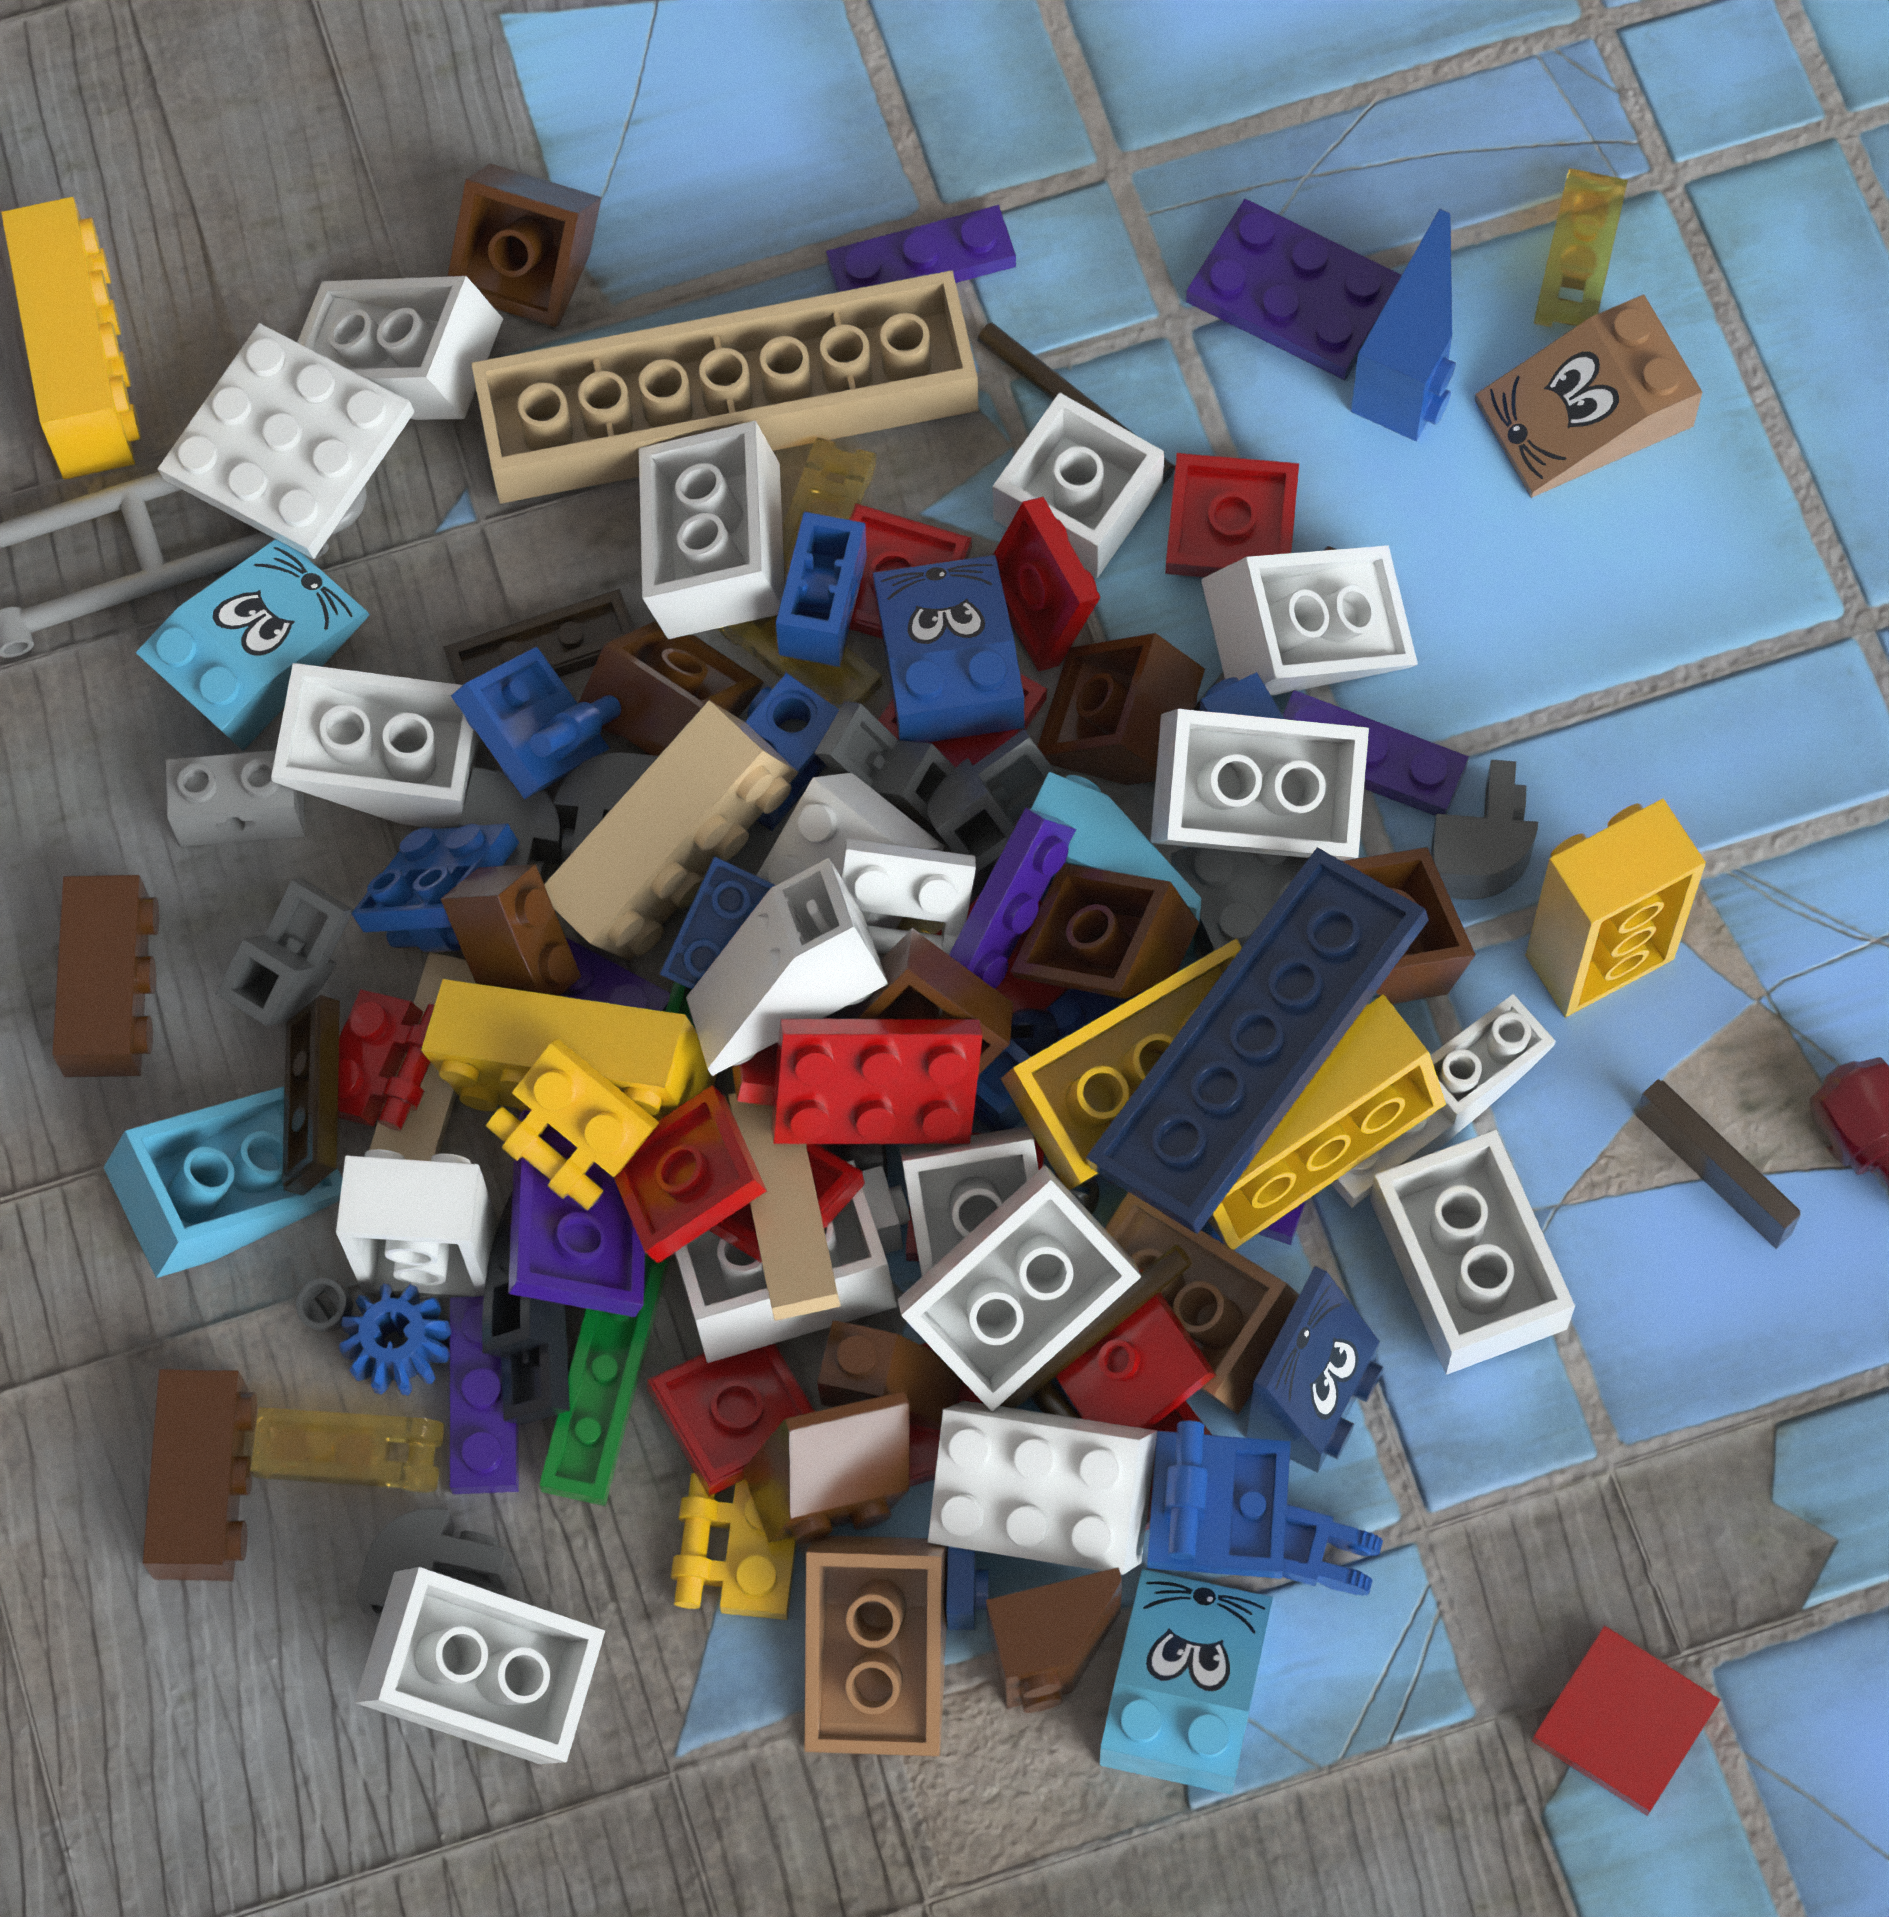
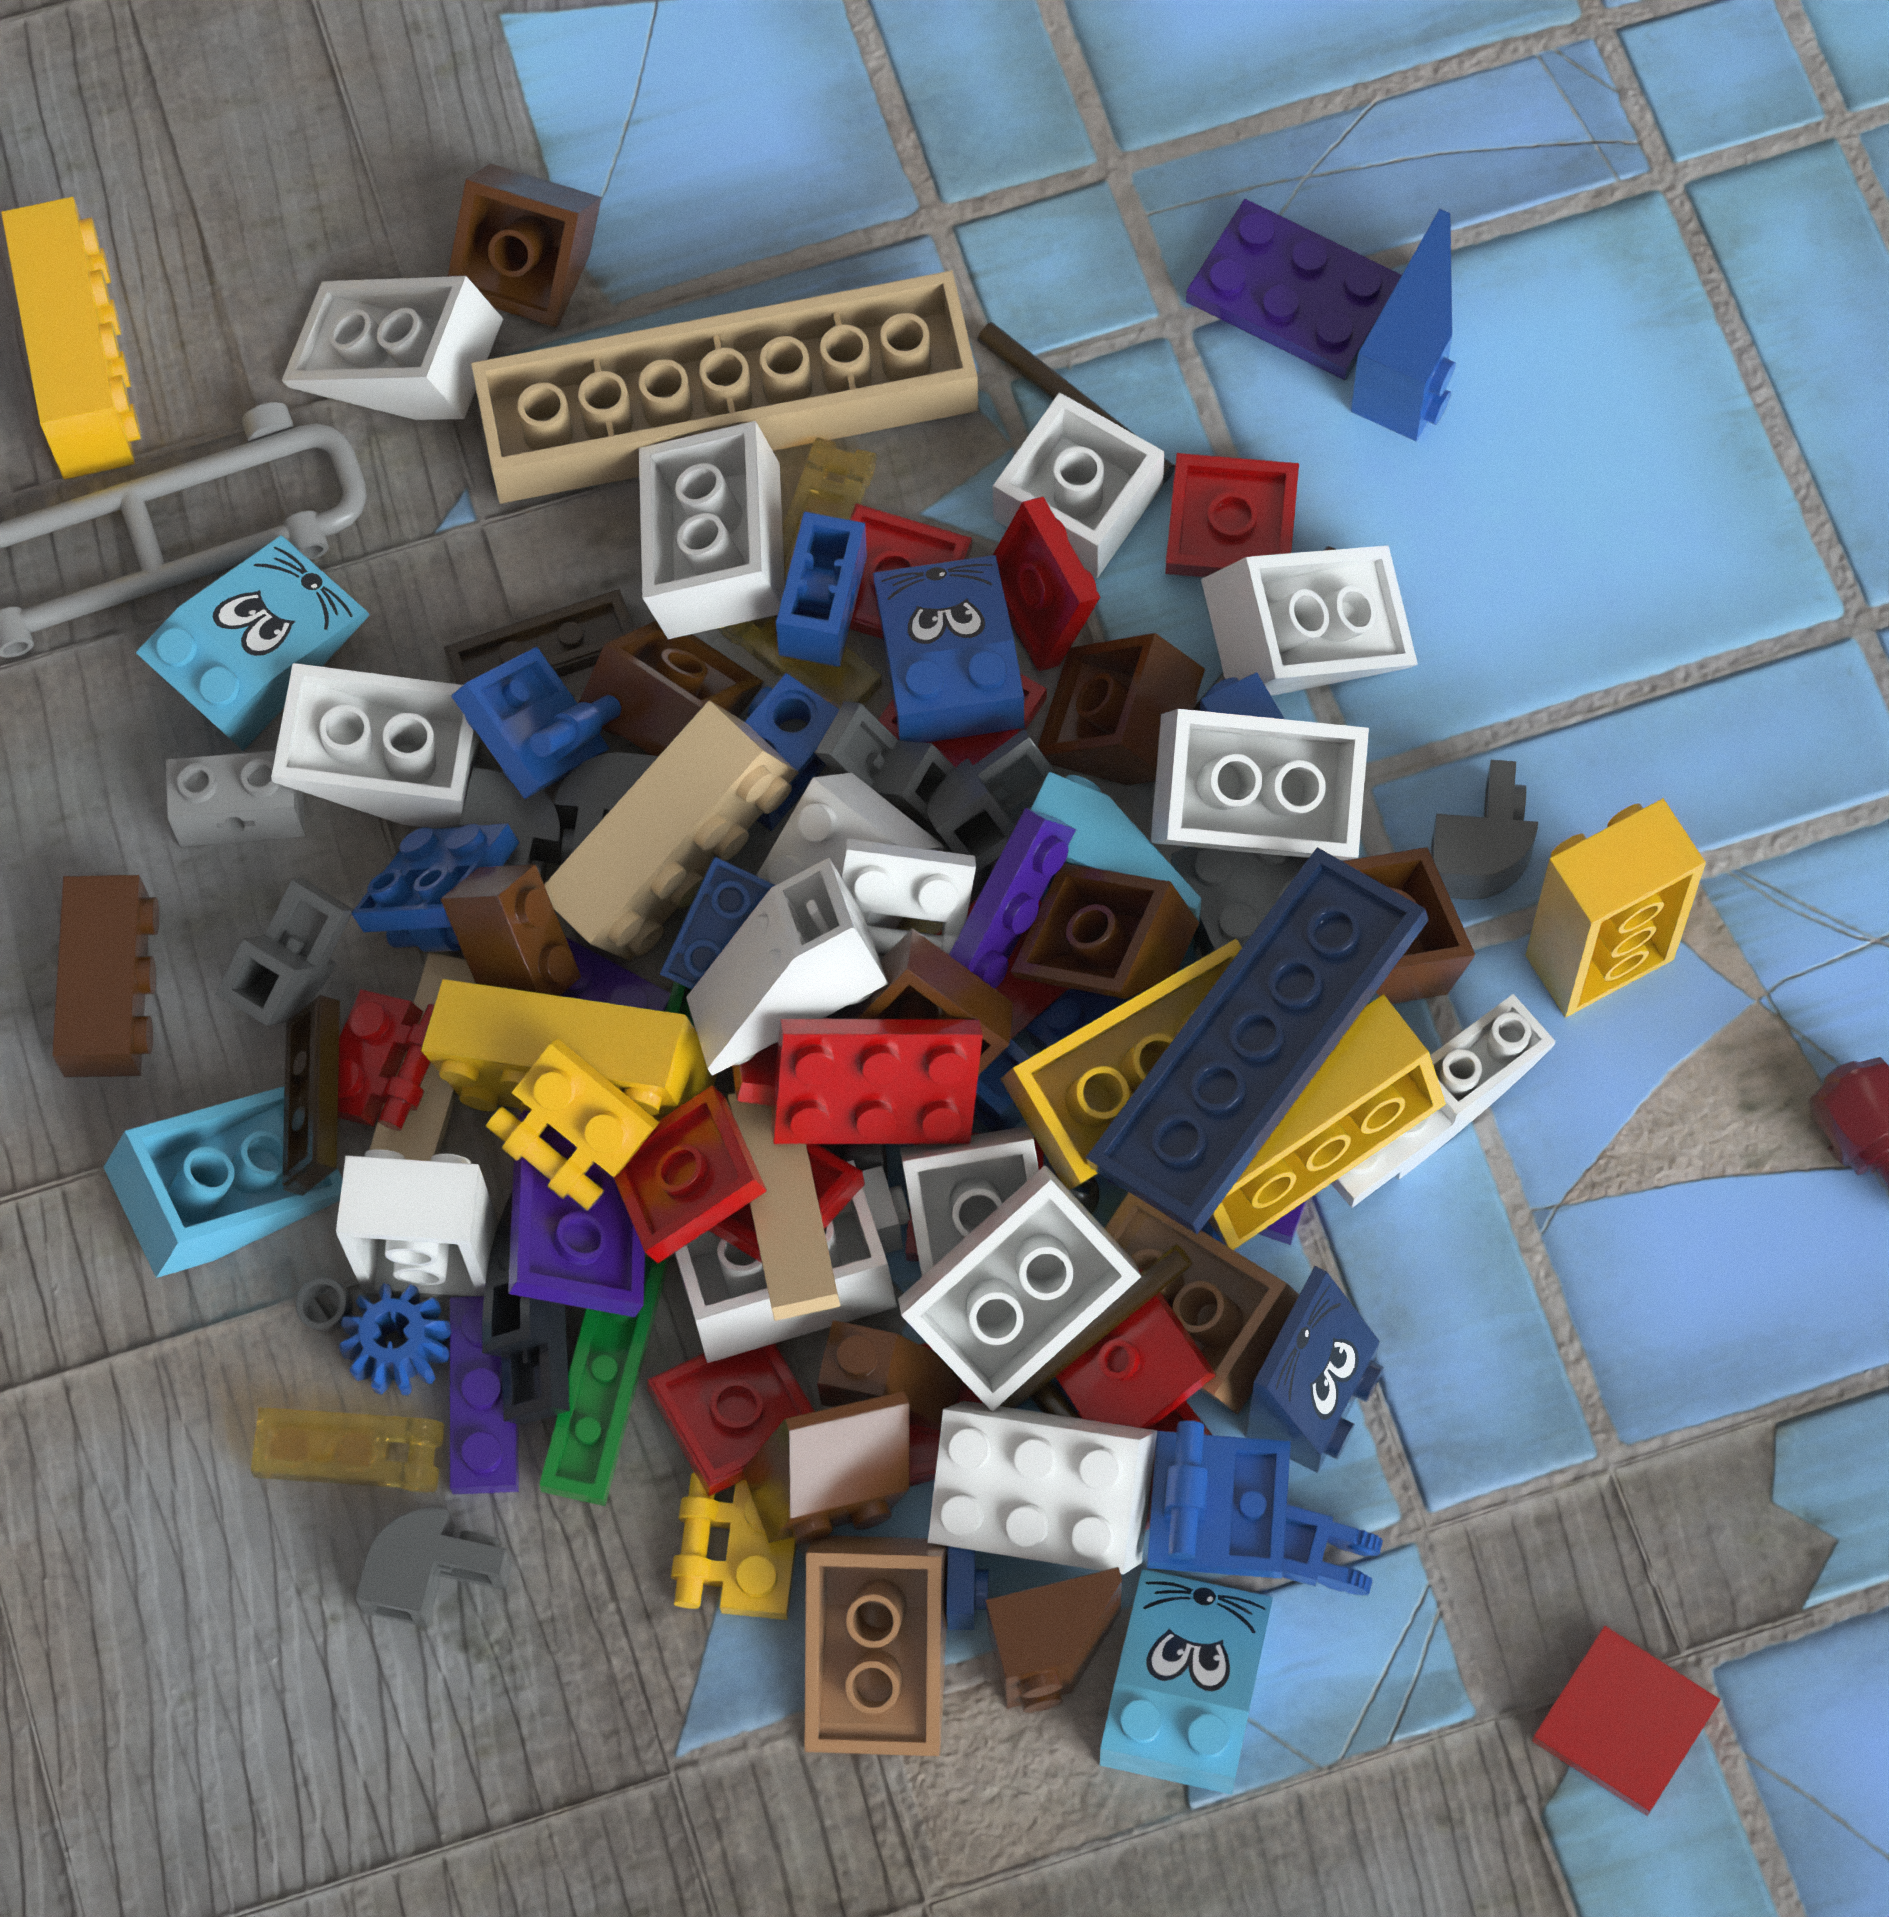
(198, 1475): reddish brown brick -> none
(286, 440): white plate -> none
(479, 1666): white brick -> none
(965, 243): dark purple plate -> none
(1043, 1029): dark blue hinge -> none
(1396, 761): dark purple plate -> none
(1471, 1252): white brick -> none
(1581, 247): clear yellow plate -> none
(1591, 397): medium nougat slope -> none
(1718, 1163): dark brown tile -> none

